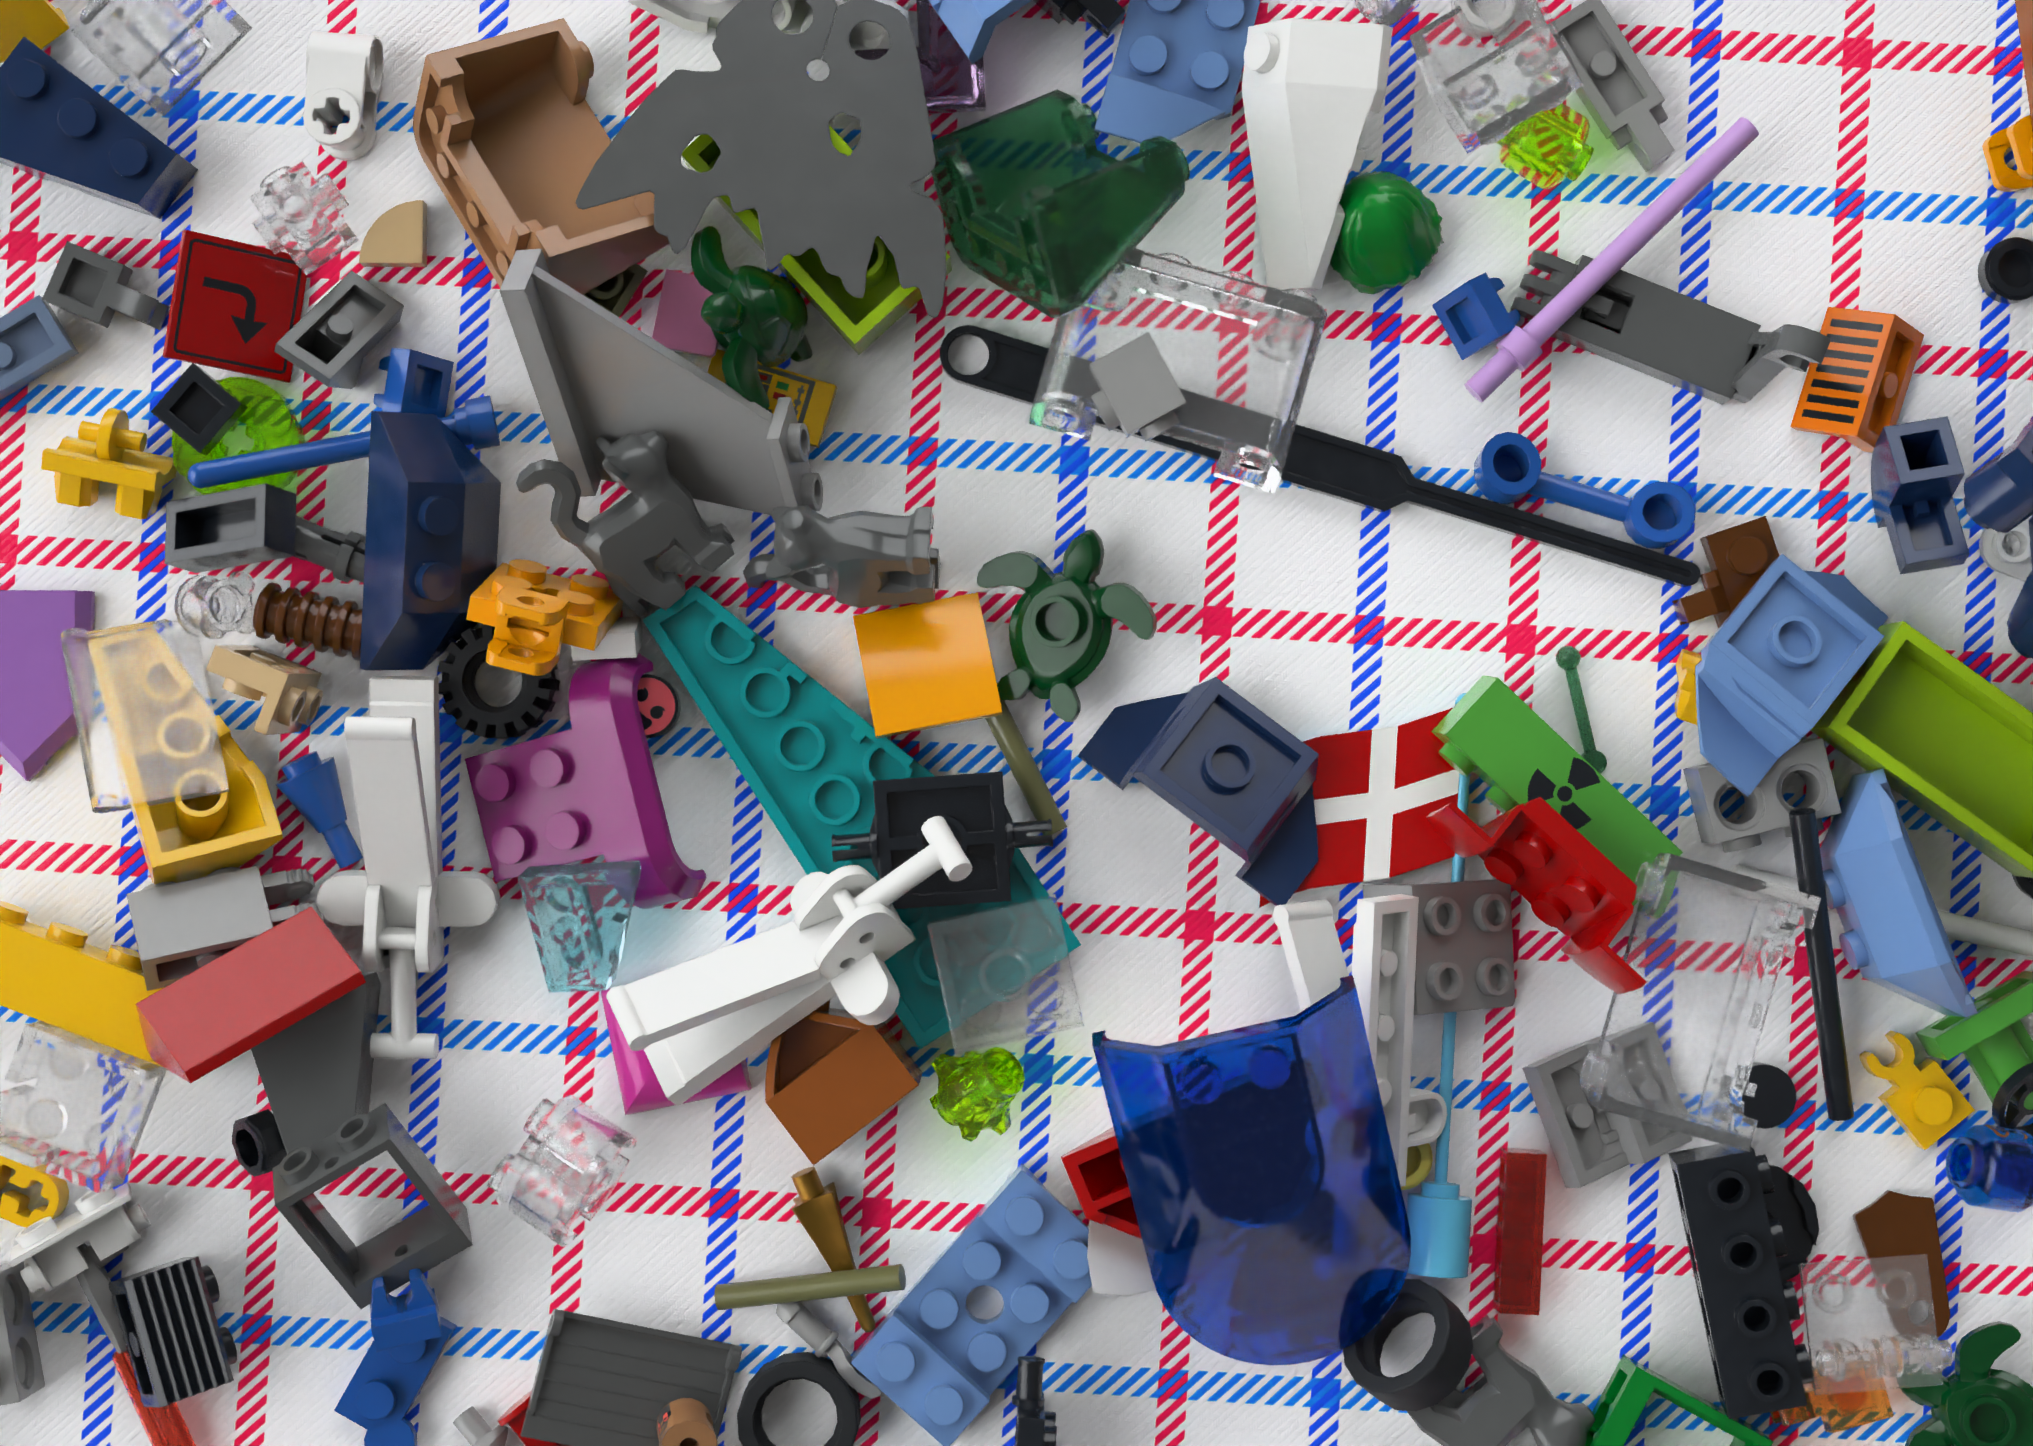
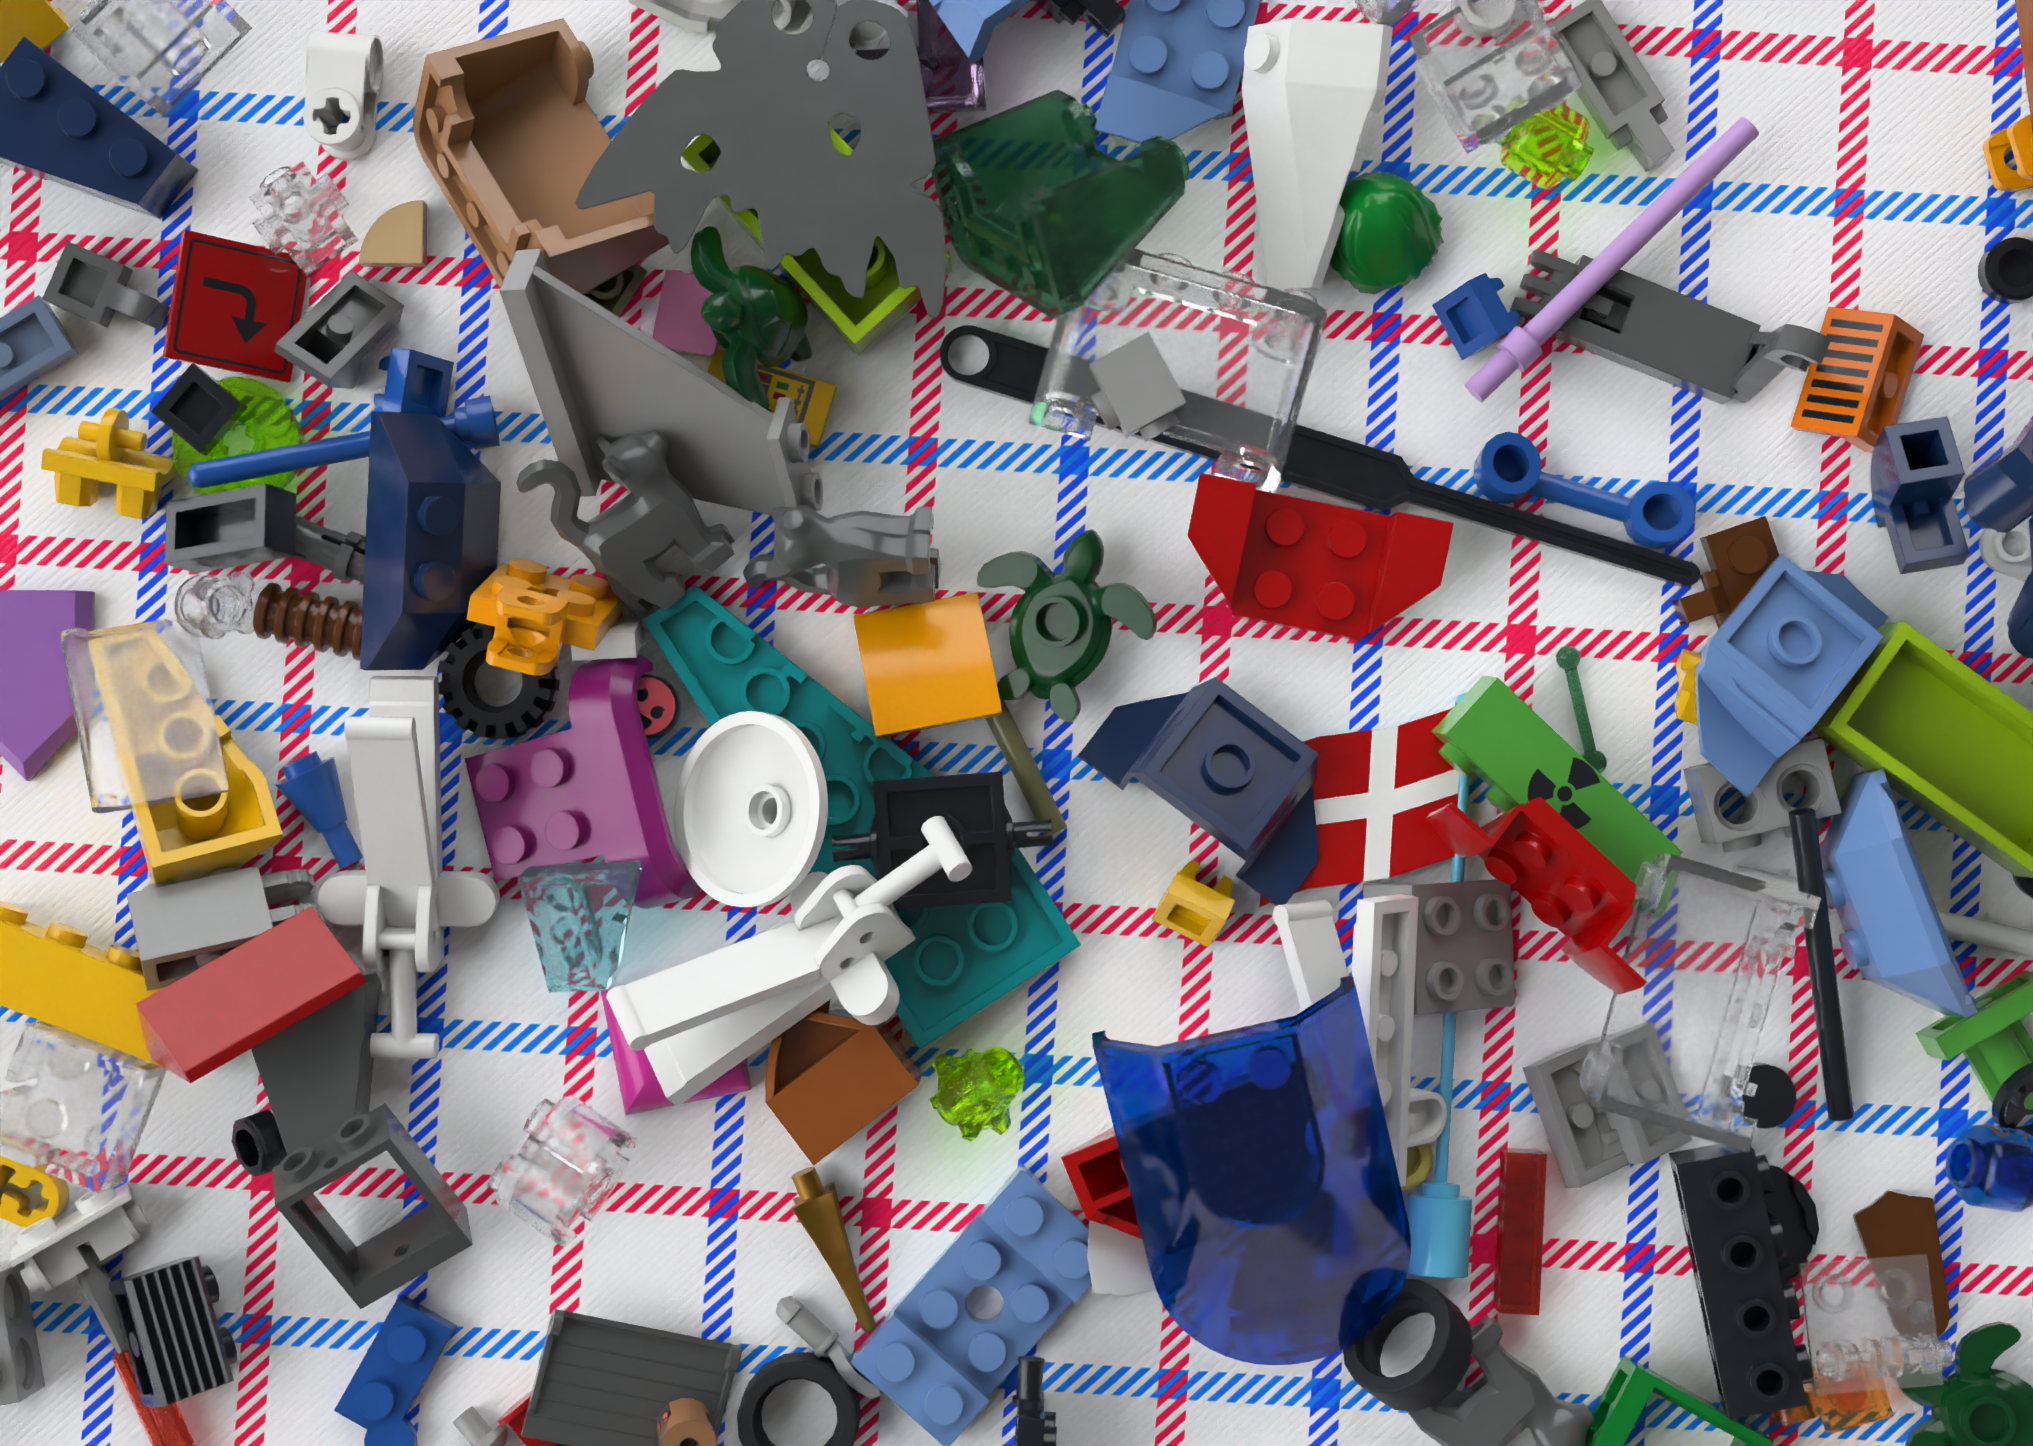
(288, 686): tan bracket -> none
(404, 1317): blue tile -> none
(751, 809): none -> white dish
(810, 1287): olive bar -> none
(1005, 974): clear brick -> none
(1193, 907): none -> yellow tile
(1313, 560): none -> red piece
(1920, 1095): yellow plate -> none

